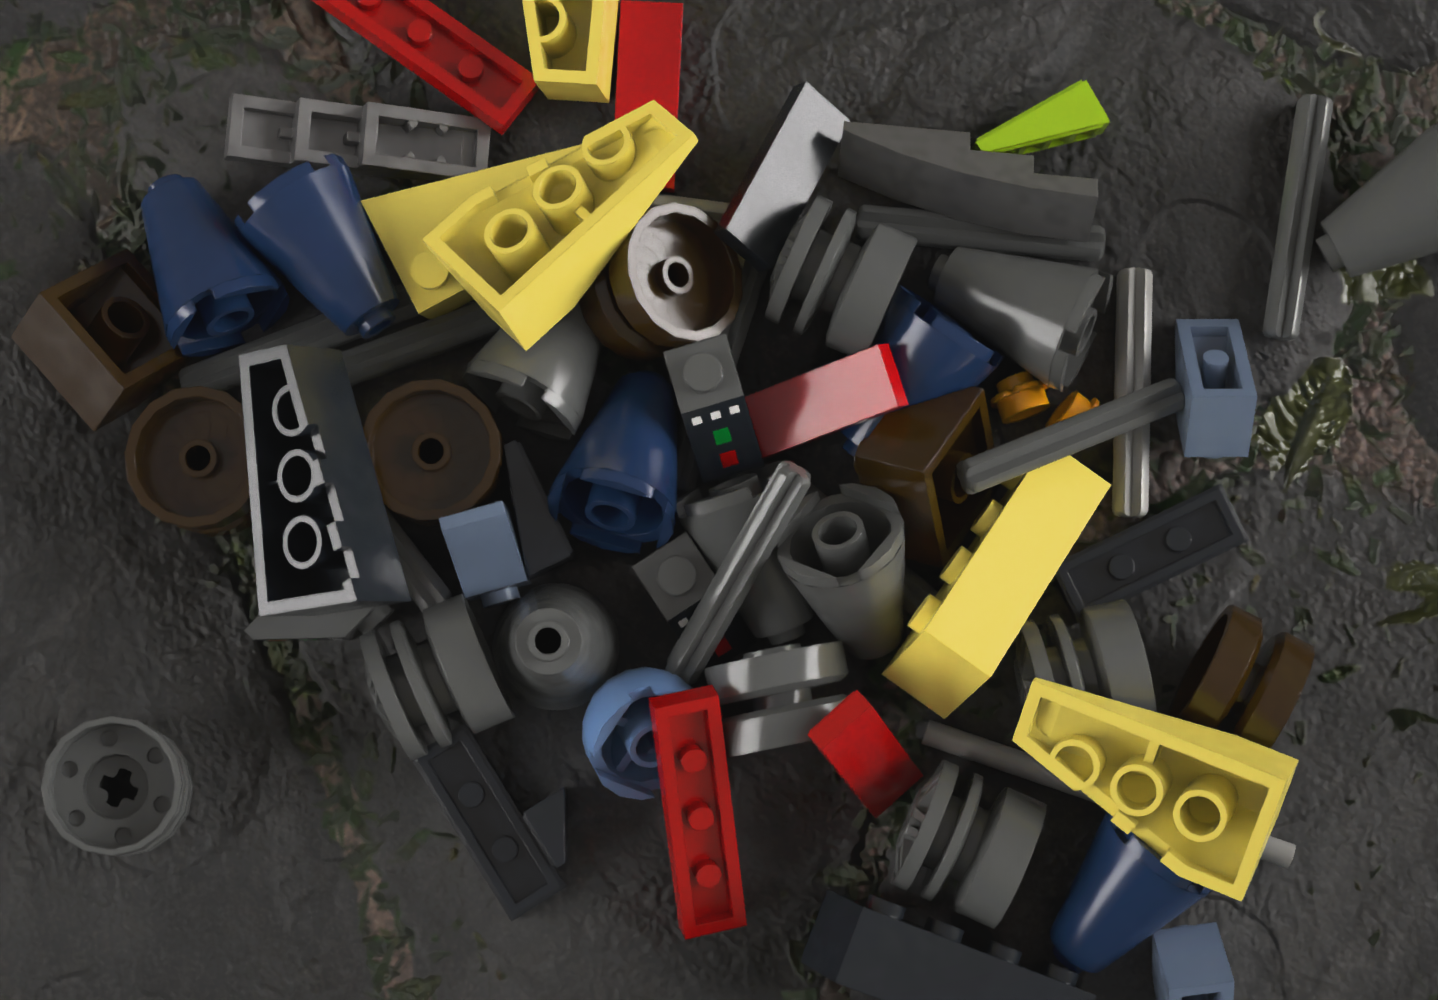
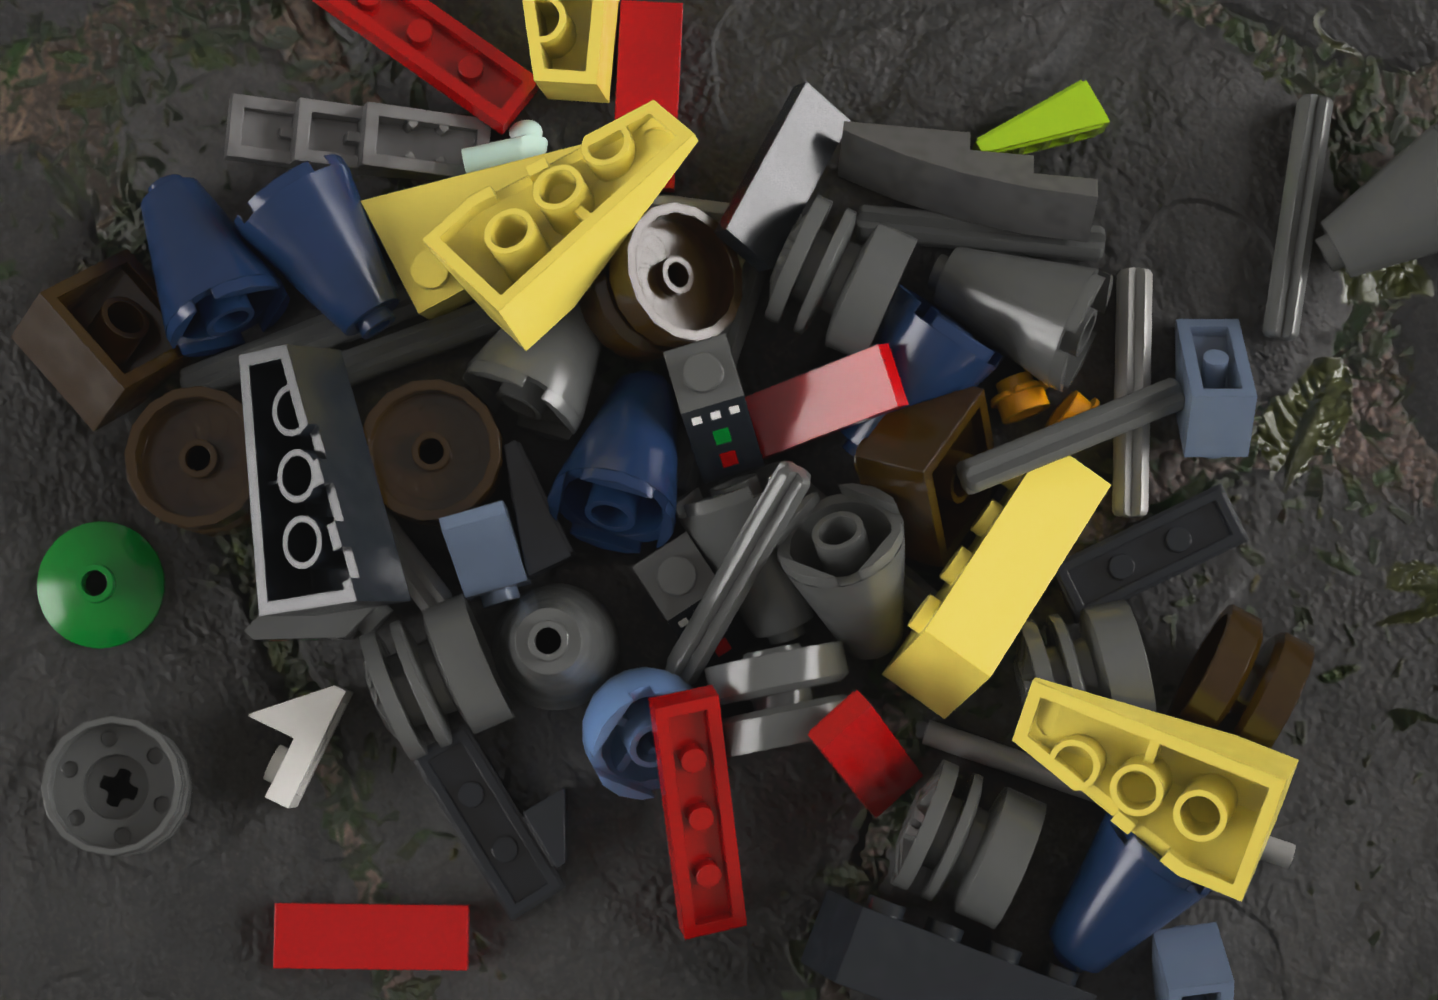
(132, 590): none -> green dish
(311, 724): none -> white slope
(371, 936): none -> red tile
(523, 143): none -> light aqua arm

